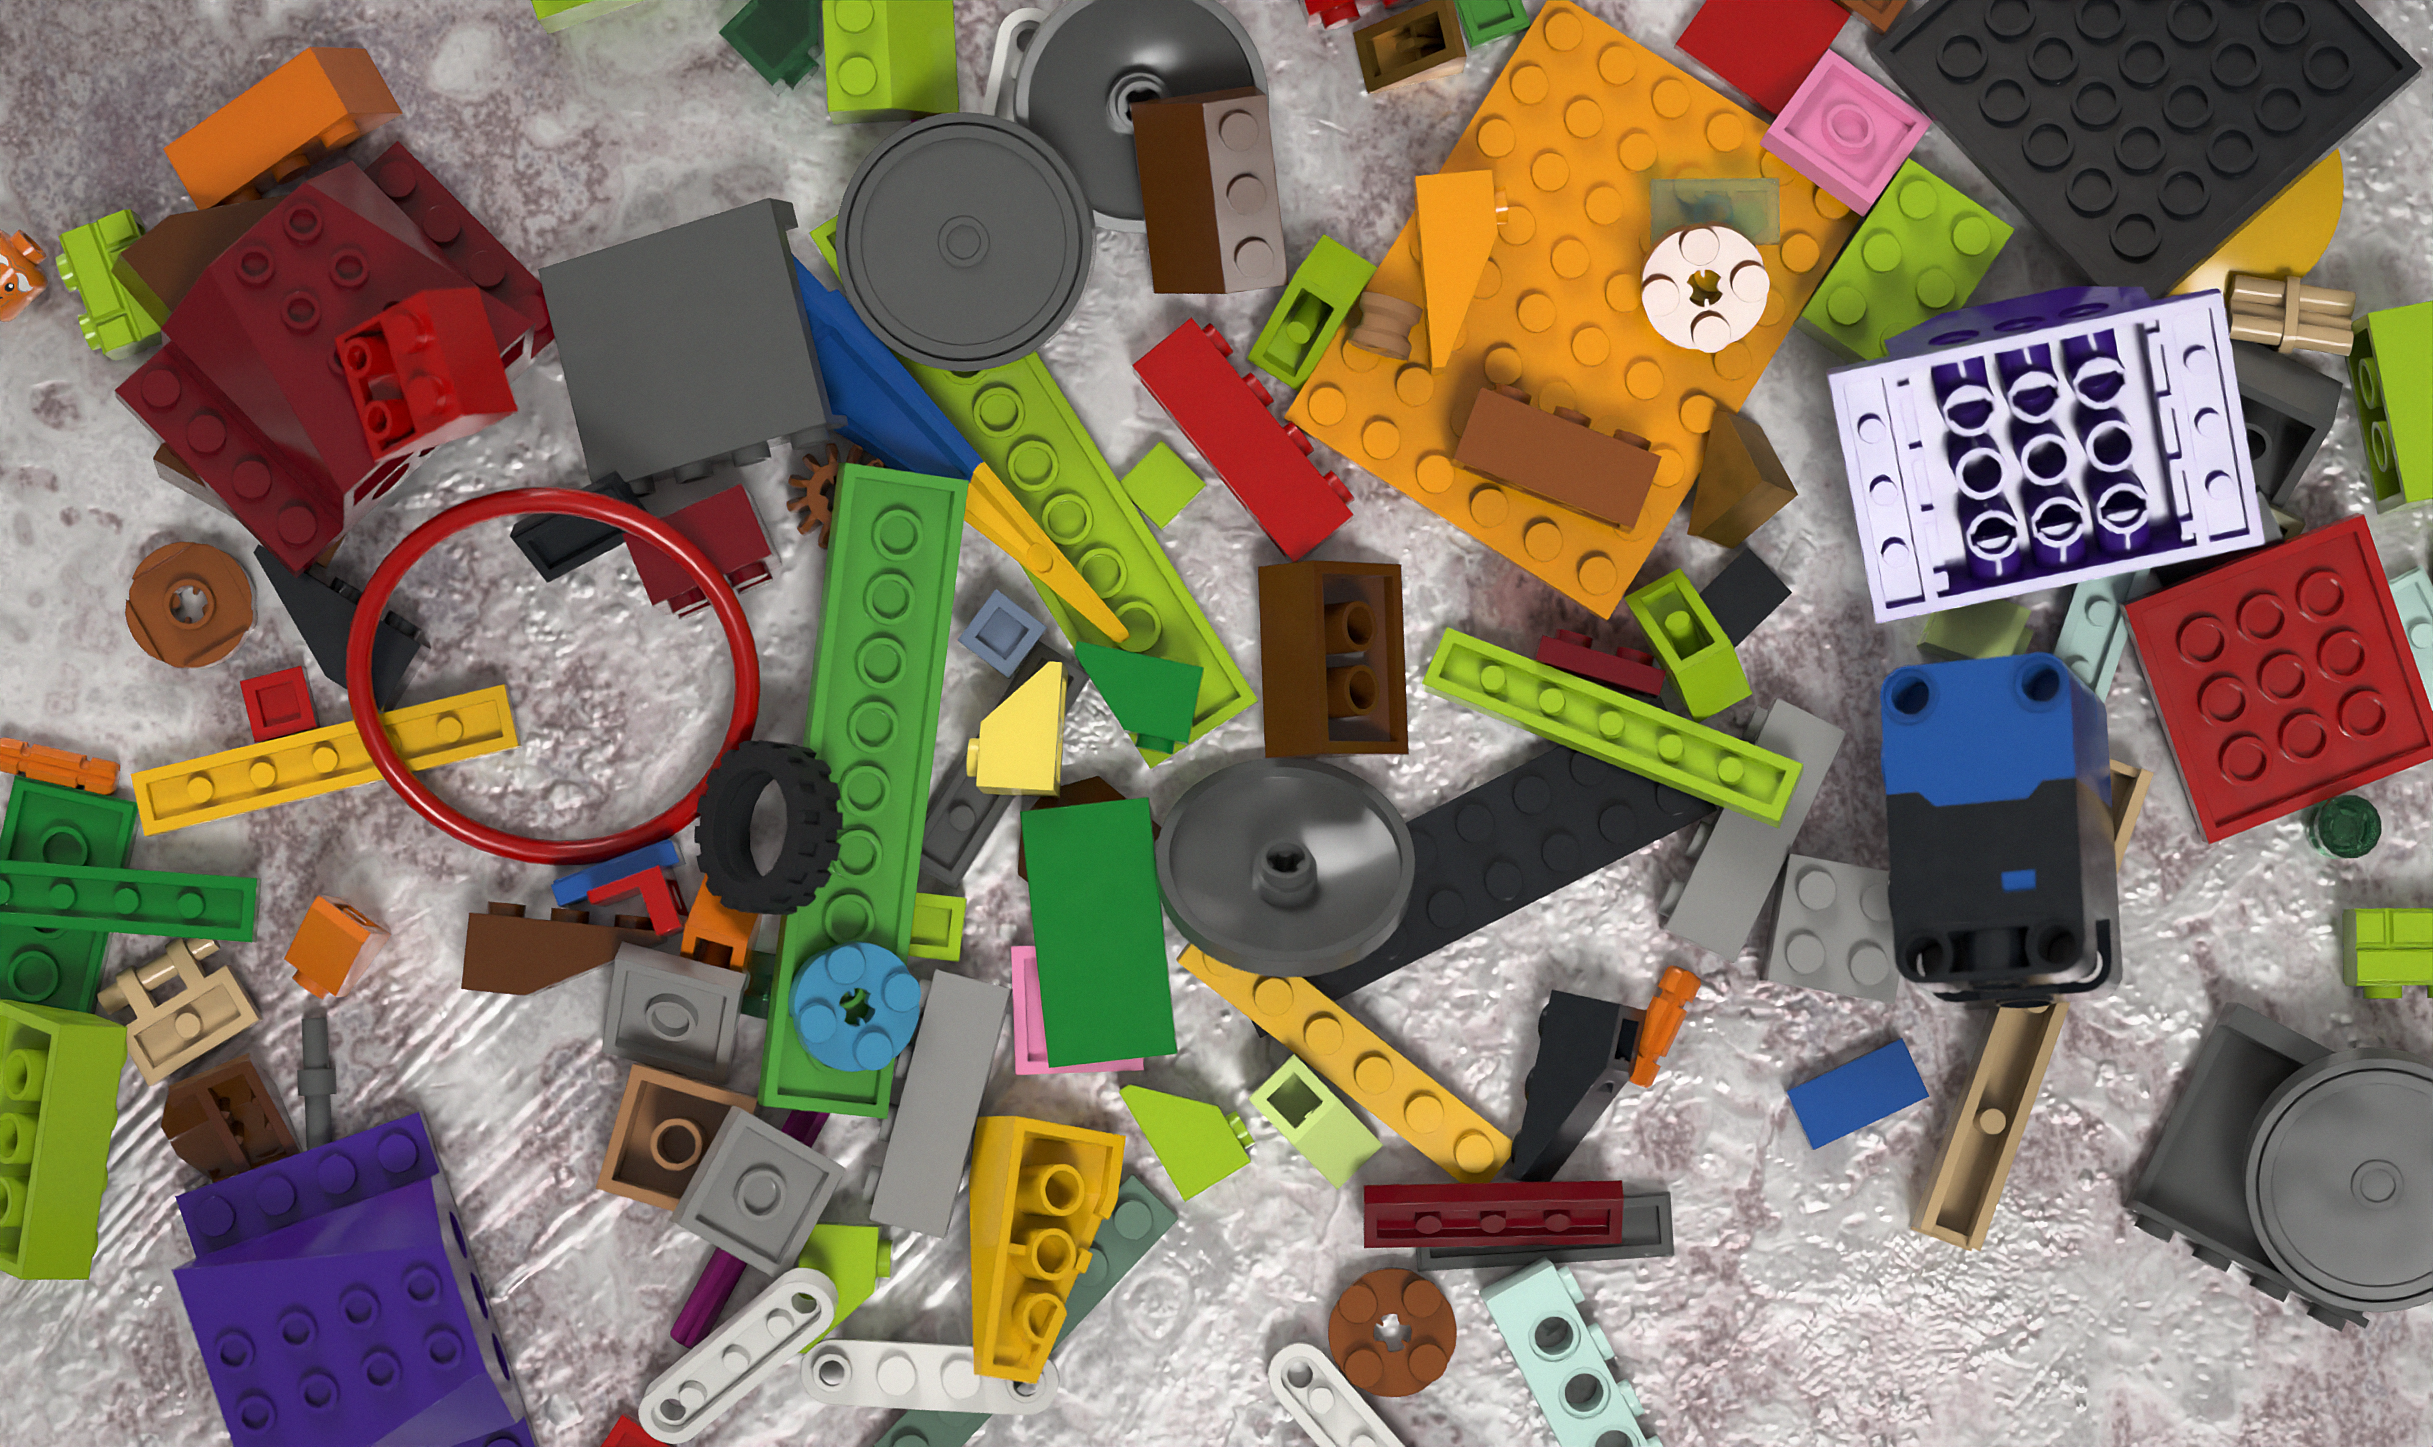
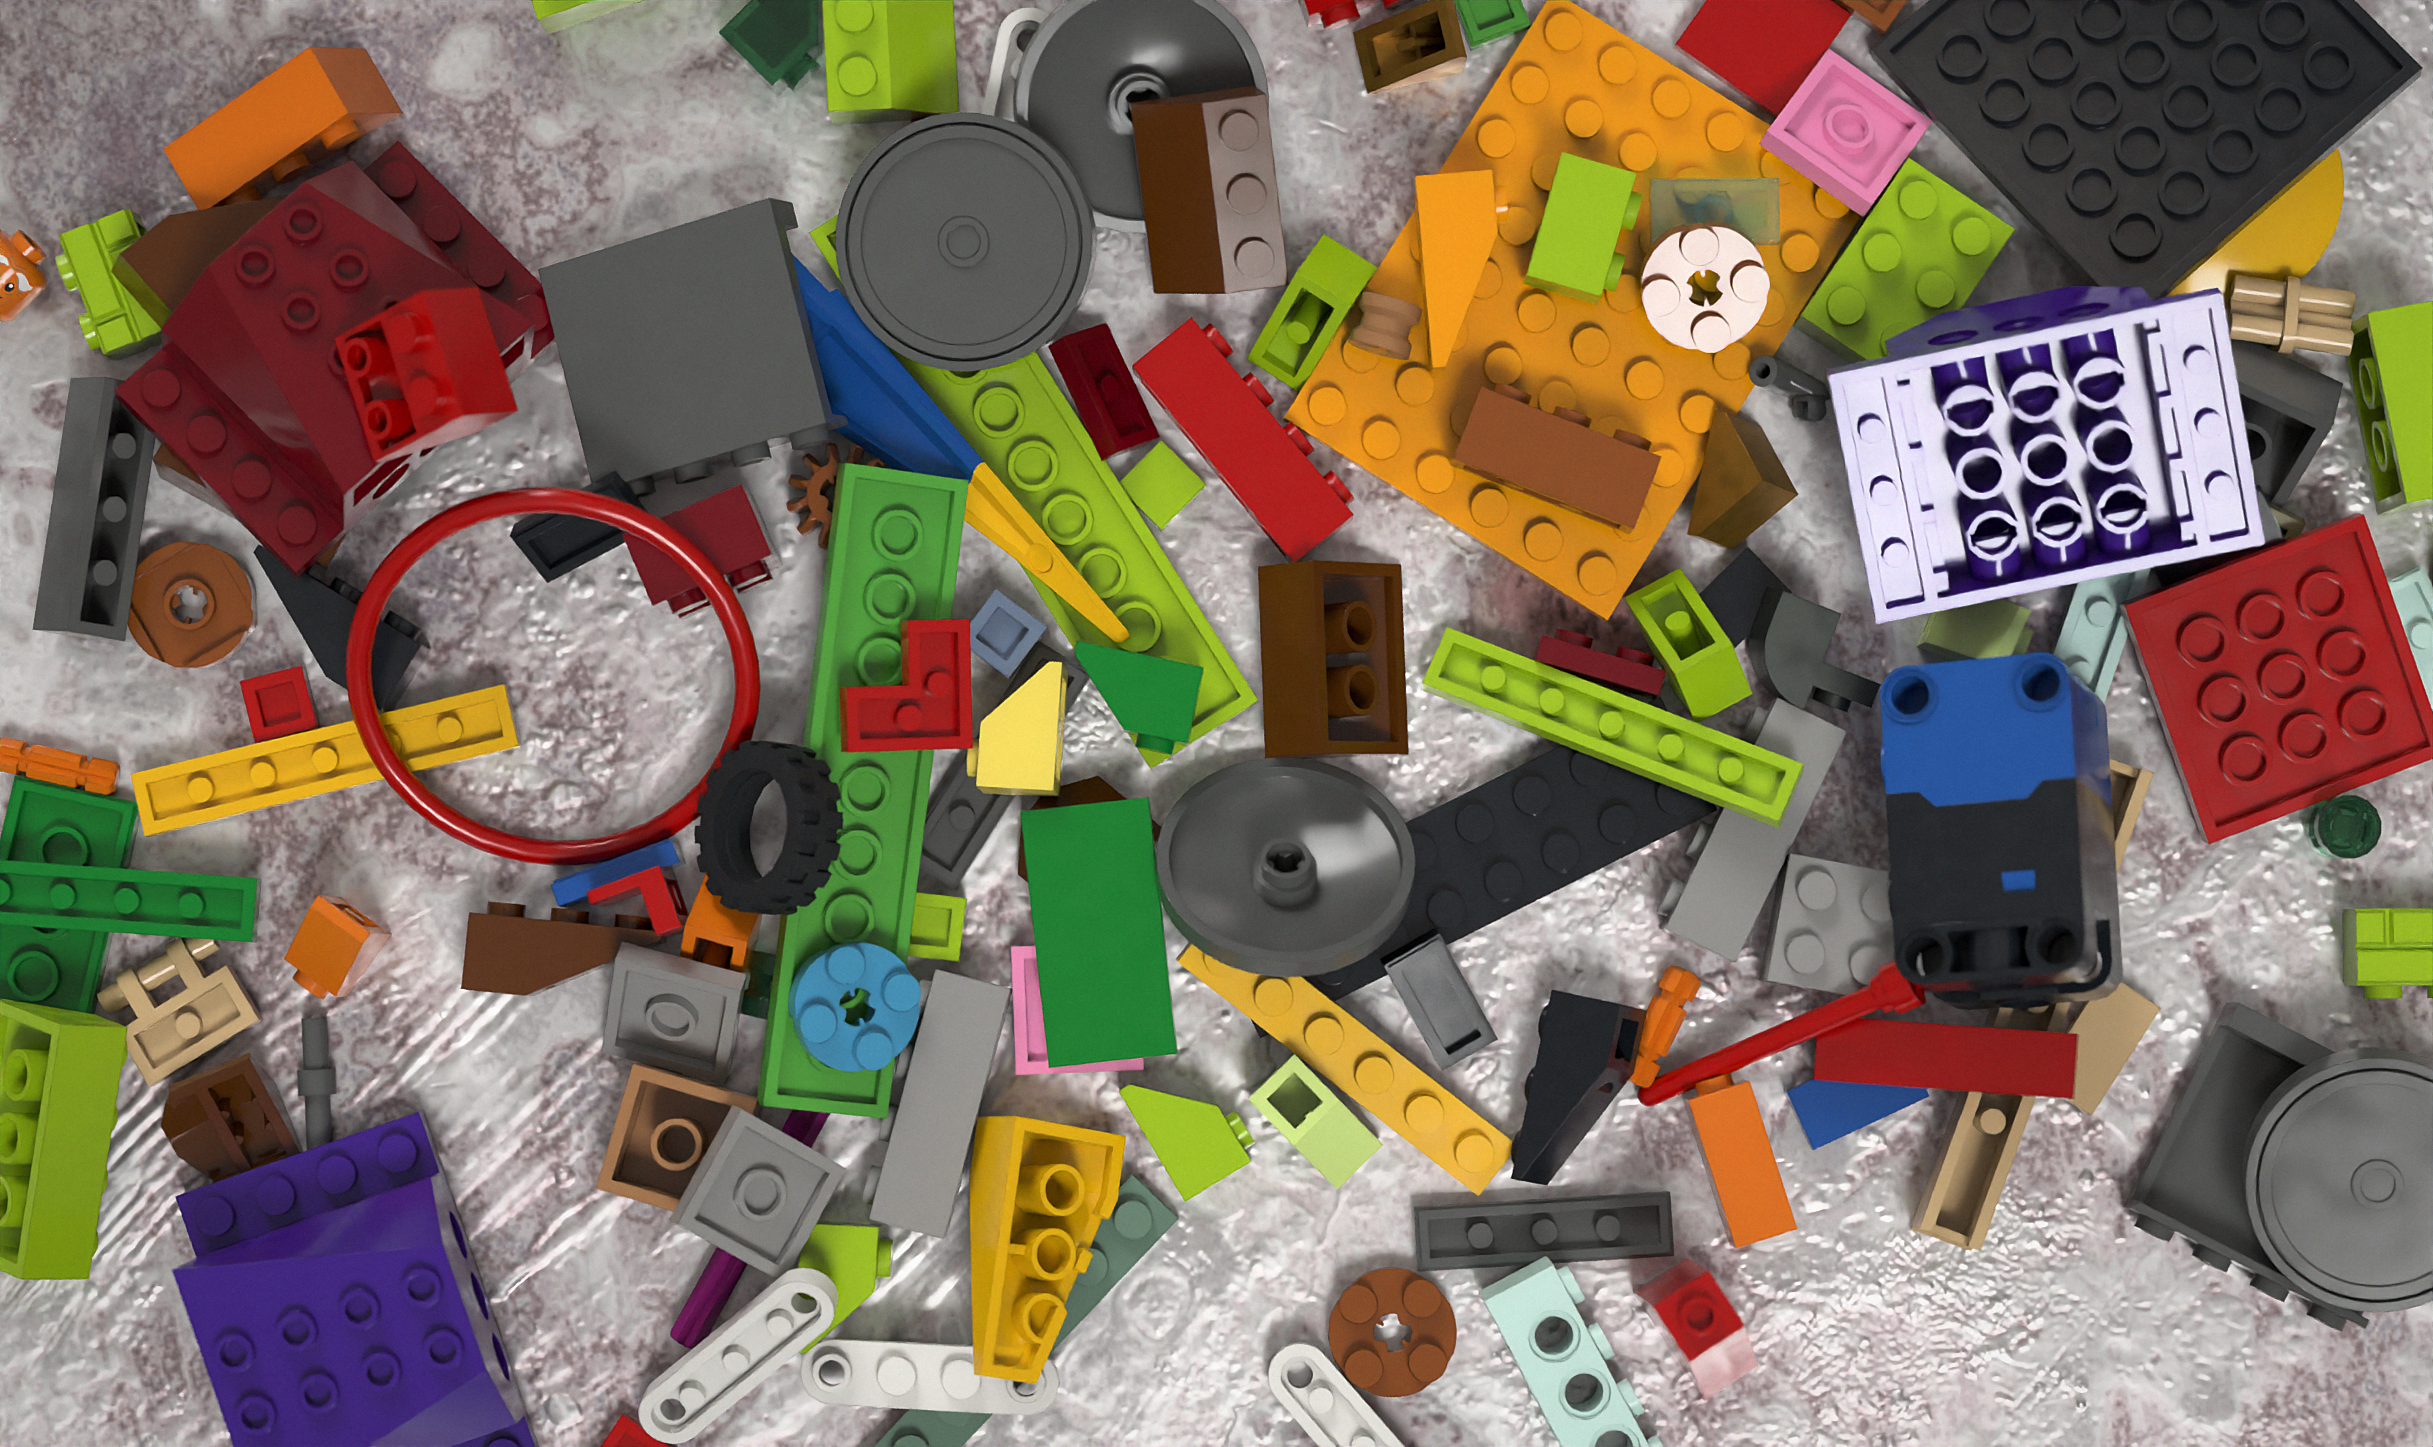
(94, 516): none -> dark grey brick
(929, 707): none -> red plate
(1103, 391): none -> dark red plate
(1438, 999): none -> tile
(1492, 1214): dark red plate -> none
(1582, 228): none -> lime brick
(1699, 1326): none -> red slope
(1739, 1161): none -> orange brick
(1789, 381): none -> dark grey arm
(1789, 652): none -> pearl dark grey brick
(1886, 992): none -> red piece
(1949, 1058): none -> red tile
(2107, 1037): none -> tan tile

